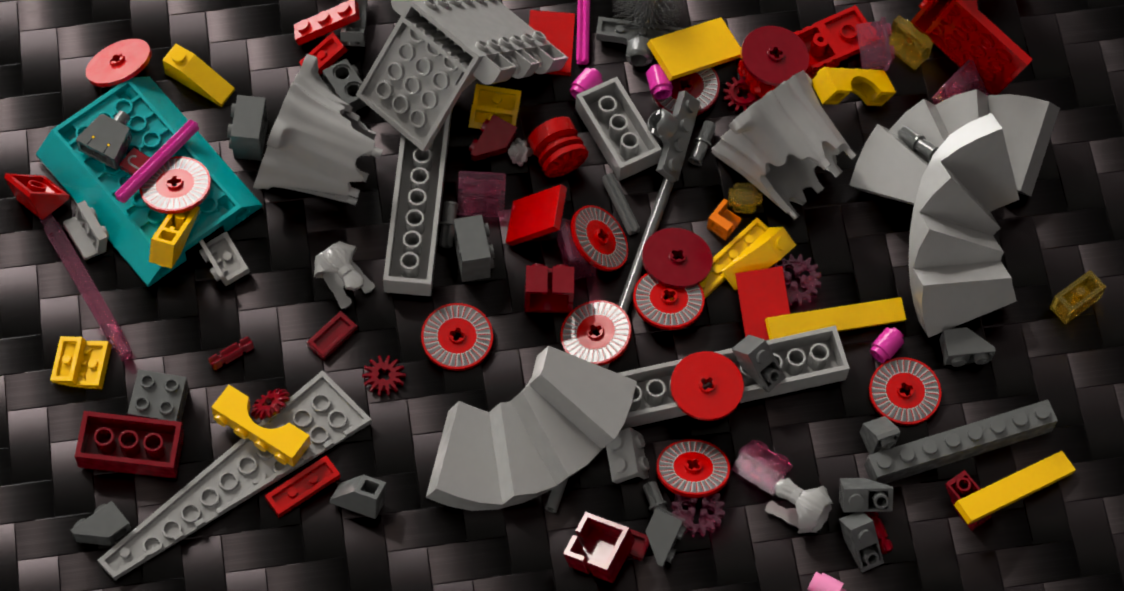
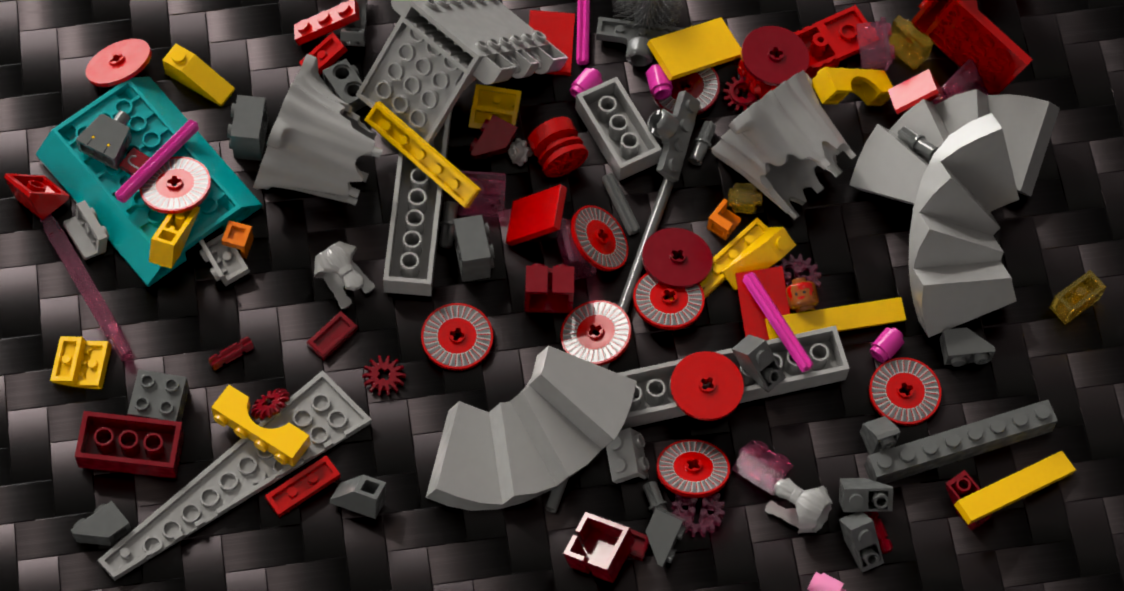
(239, 237): none -> orange panel
(422, 154): none -> yellow tile
(778, 322): none -> dark pink axle
(802, 295): none -> dark orange head
(913, 90): none -> slope

